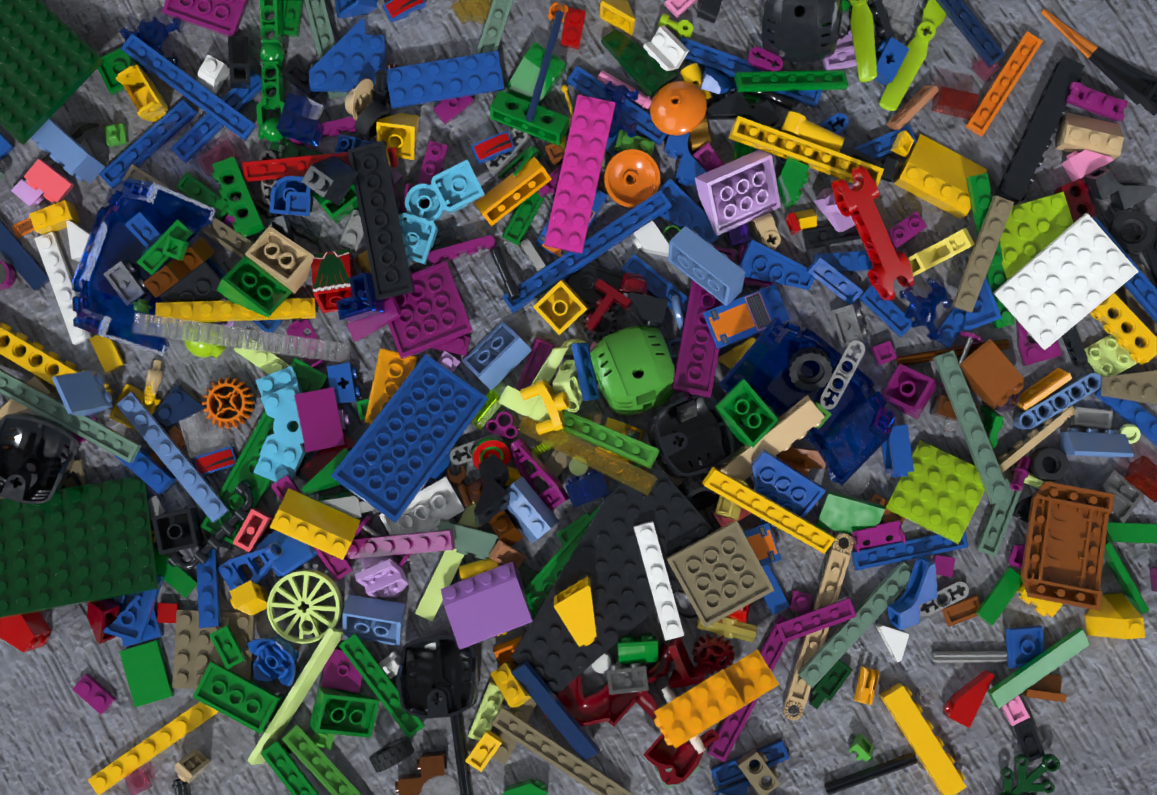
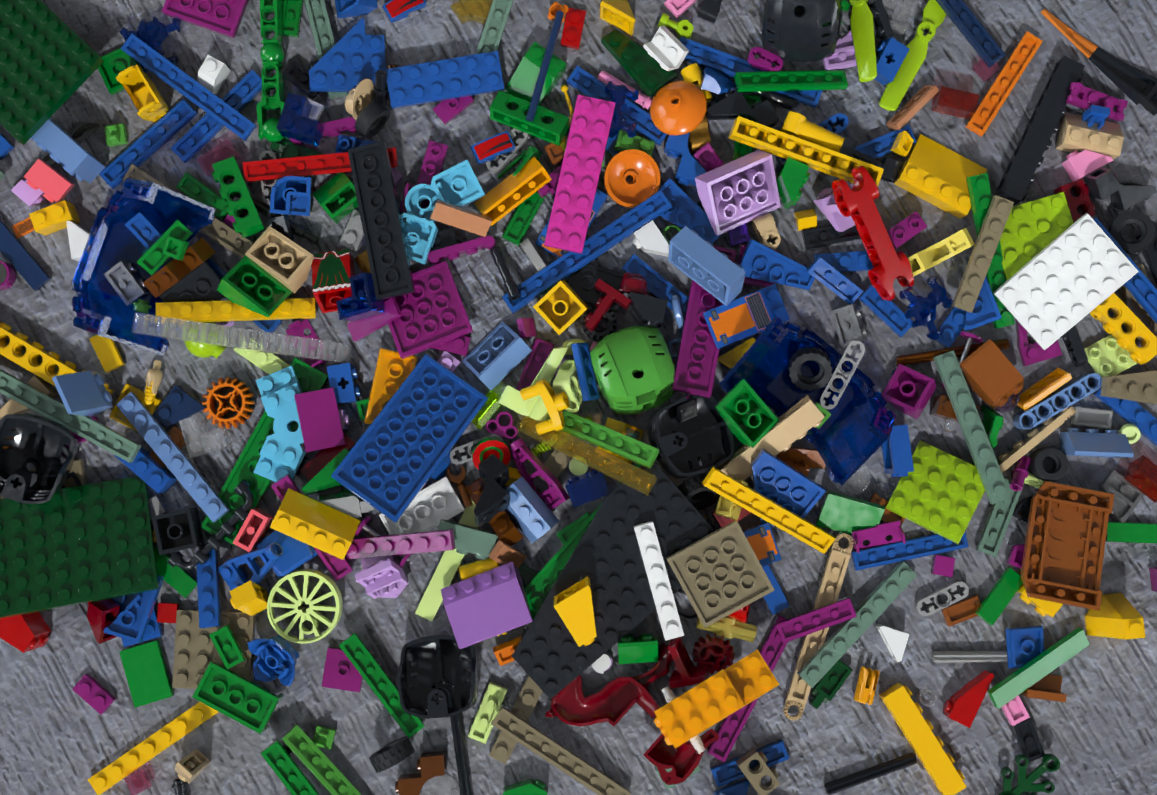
(61, 283): white plate -> none
(215, 461): red slope -> none
(239, 62): black arch -> none
(297, 693): yellowish green tile -> none
(330, 178): black slope -> none
(343, 713): green slope -> none
(374, 619): medium blue slope -> none
(391, 664): white tile -> none
(400, 132): yellow slope -> none
(461, 218): none -> nougat tile
(484, 750): yellow plate -> none
(509, 686): yellow brick -> none
(526, 328): none -> magenta tile
(555, 710): dark blue tile -> none
(628, 679): flat silver bracket -> none
(792, 223): red tile -> none
(800, 601): magenta plate -> none
(862, 747): bright green tile -> none
(883, 353): magenta plate -> none
(919, 590): blue arch -> none
(1096, 114): none -> blue tile
(1124, 579): green tile -> none

